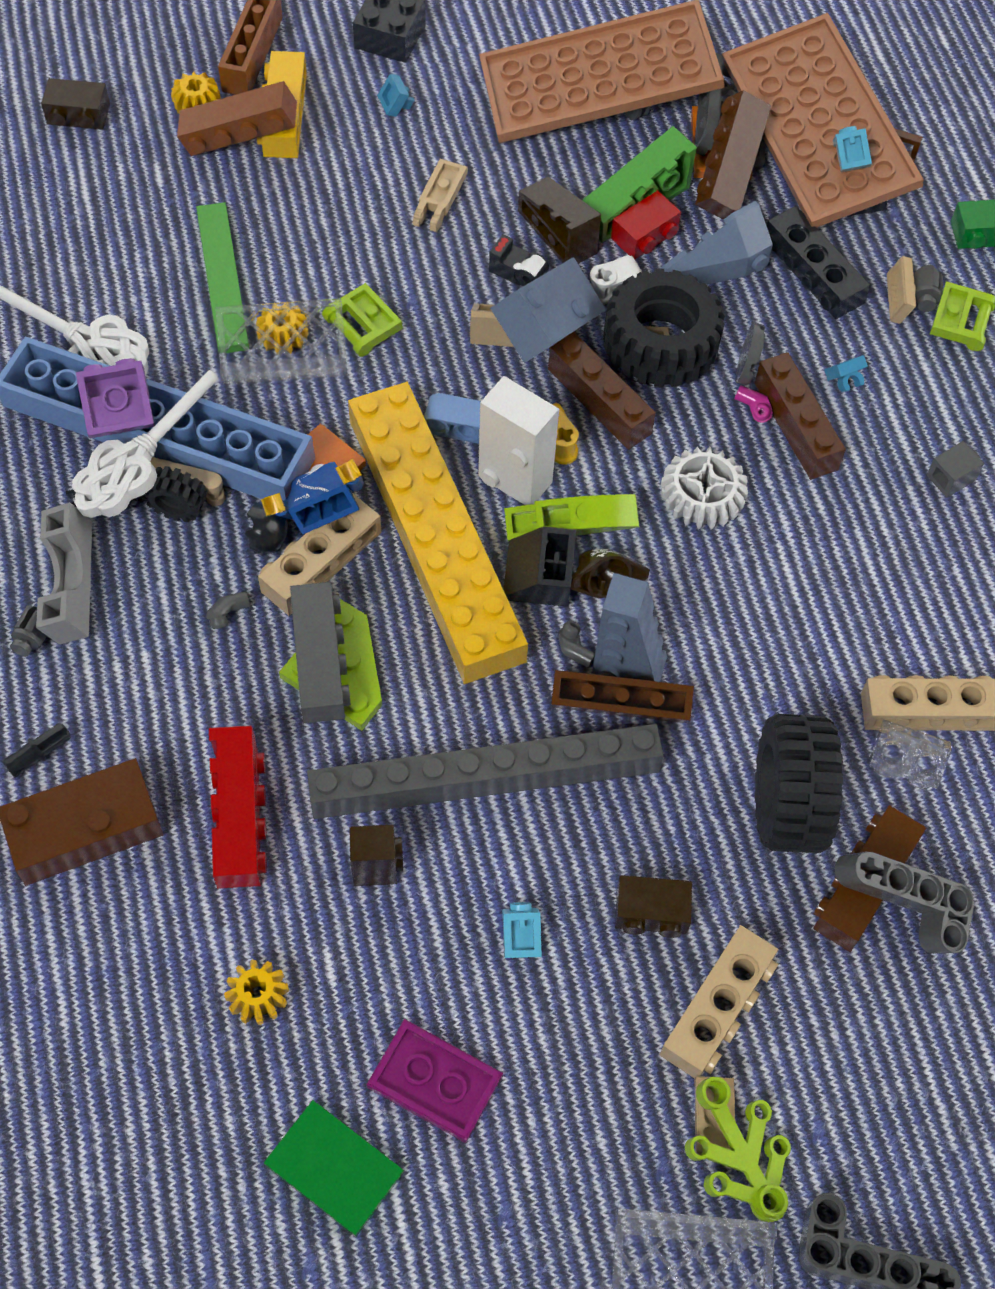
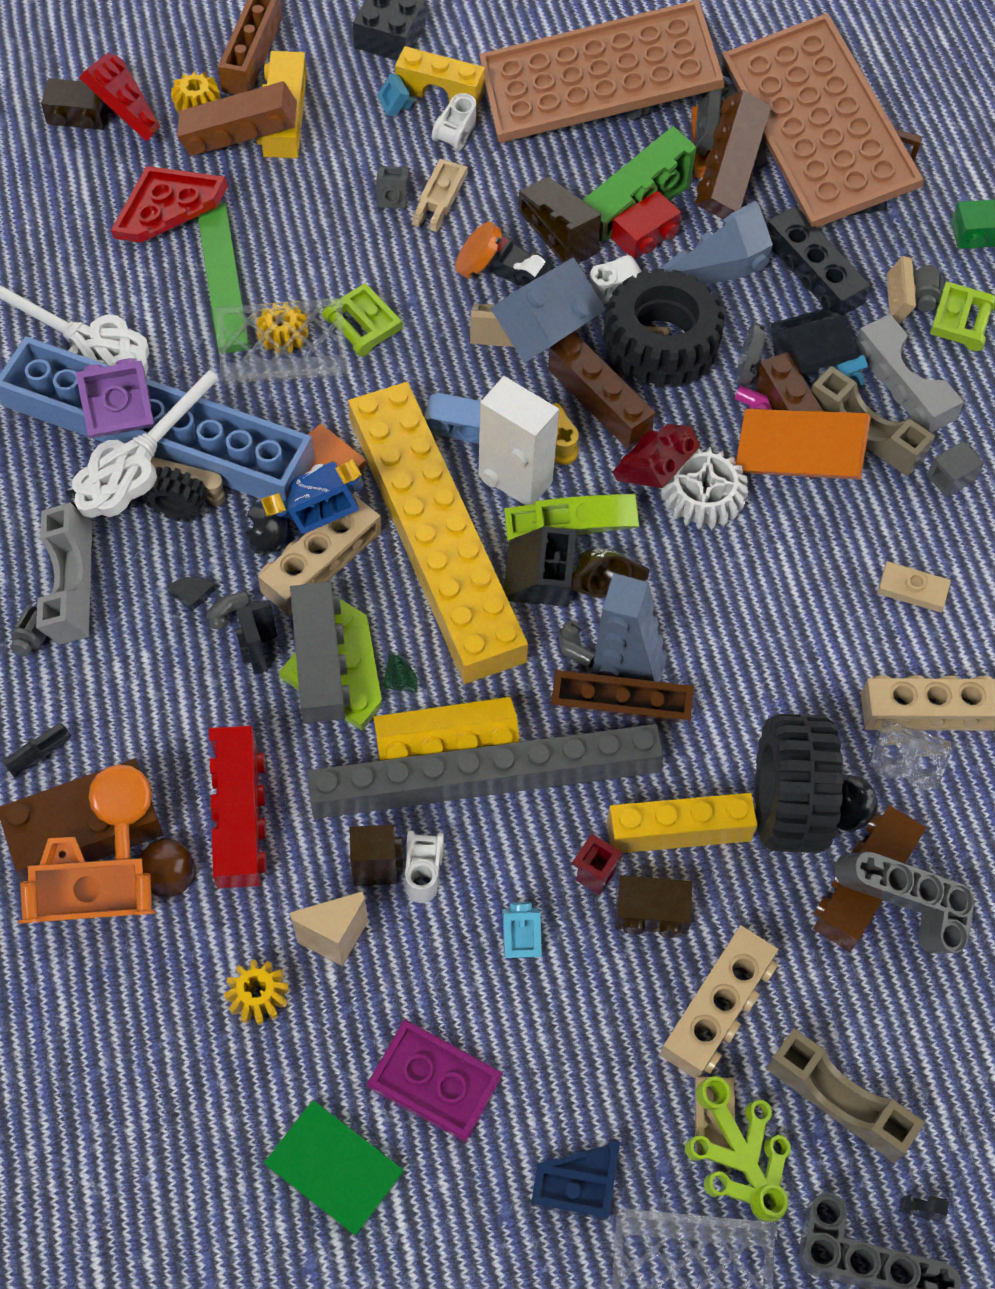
(95, 889): none -> orange piece
(119, 90): none -> red plate
(166, 200): none -> red plate
(169, 866): none -> reddish brown hair
(191, 591): none -> black tile
(256, 626): none -> black bracket
(331, 926): none -> tan slope
(391, 186): none -> dark grey bracket
(399, 675): none -> clear green tile
(423, 68): none -> yellow arch
(423, 859): none -> white piece
(446, 728): none -> yellow brick
(456, 121): none -> white piece
(478, 250): none -> orange tile
(578, 1183): none -> dark blue wing
(596, 864): none -> dark red brick
(657, 456): none -> dark red plate
(681, 823): none -> yellow brick
(803, 443): none -> orange tile
(814, 340): none -> black slope
(852, 149): medium azure bracket -> none
(858, 804): none -> black hair
(872, 1118): none -> dark tan arch
(897, 443): none -> dark tan arch
(914, 586): none -> tan plate
(927, 401): none -> light grey arch
(933, 1209): none -> black tile

